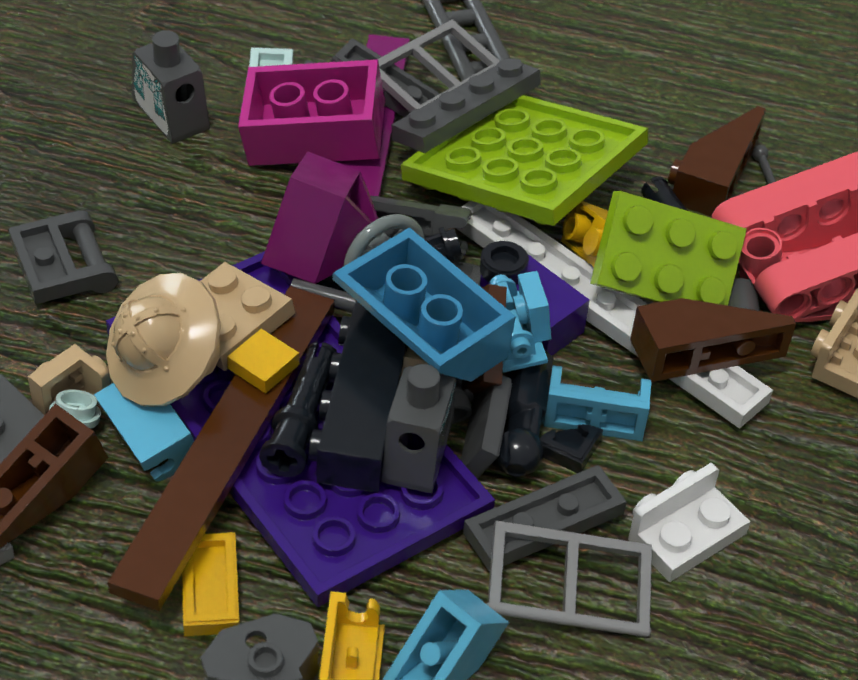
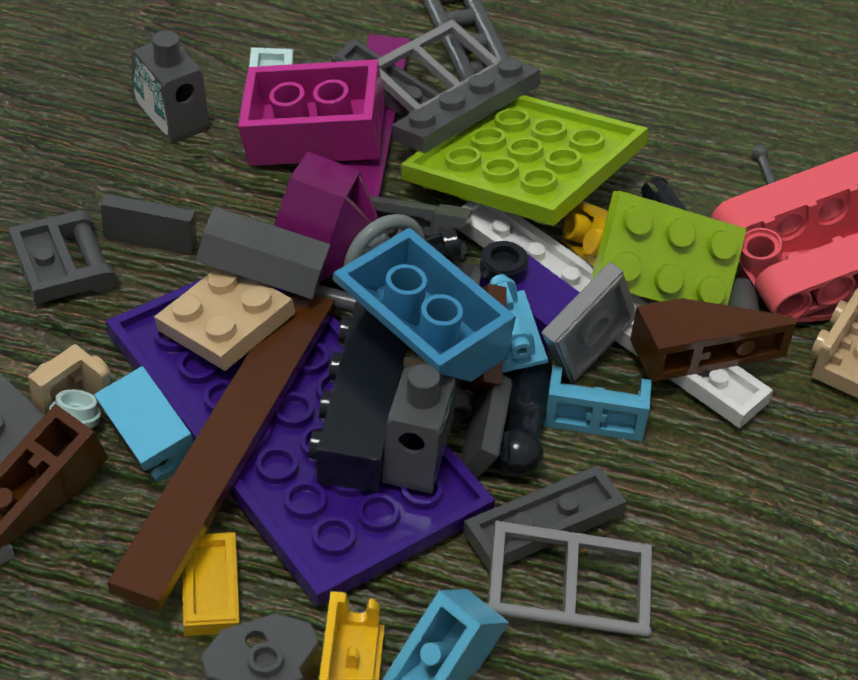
(149, 224): none -> dark grey tile
(164, 340): tan helmet -> none
(263, 252): none -> dark grey piece
(263, 360): yellow tile -> none
(295, 422): black pin -> none
(533, 306): medium azure plate -> none
(572, 446): black tile -> none
(590, 322): none -> light grey tile
(687, 522): white bracket -> none
(716, 163): reddish brown slope -> none

